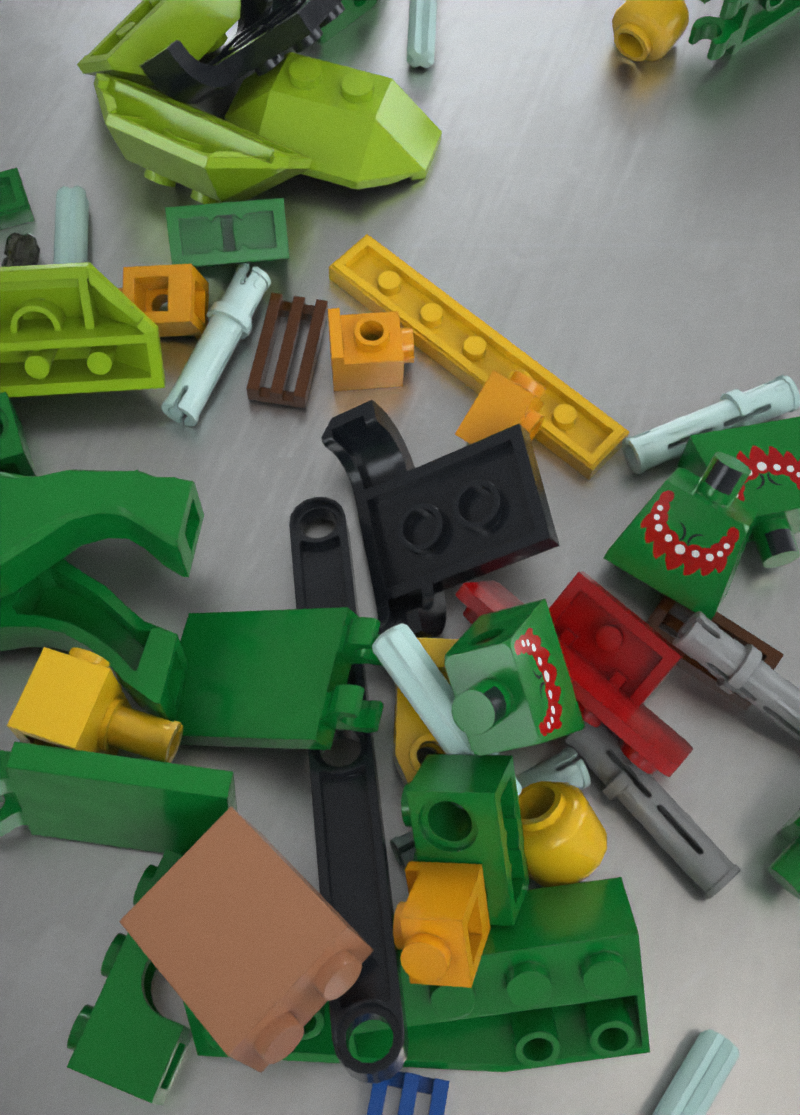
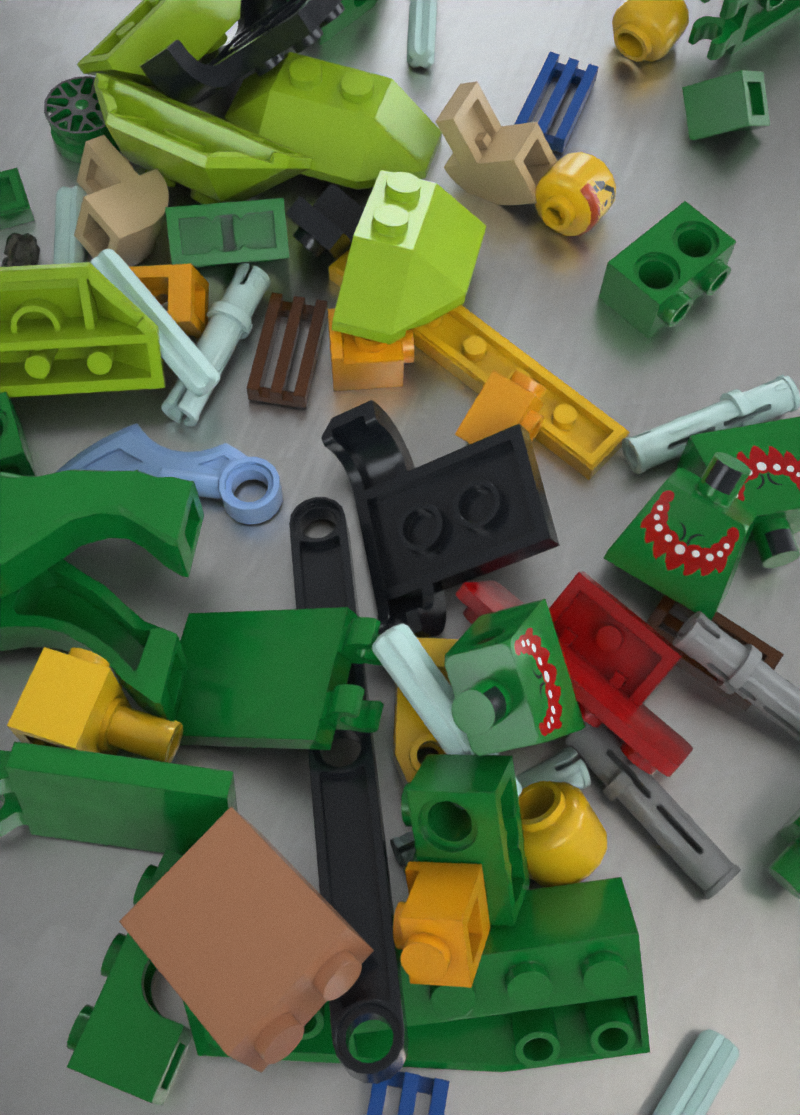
(75, 116): none -> green wheel
(121, 206): none -> tan brick
(175, 345): none -> light aqua axle
(213, 470): none -> light blue piece
(327, 223): none -> black bracket
(406, 259): none -> lime wedge
(491, 158): none -> tan brick
(566, 74): none -> blue tile
(577, 191): none -> yellow head
(667, 270): none -> green brick
(726, 104): none -> green panel

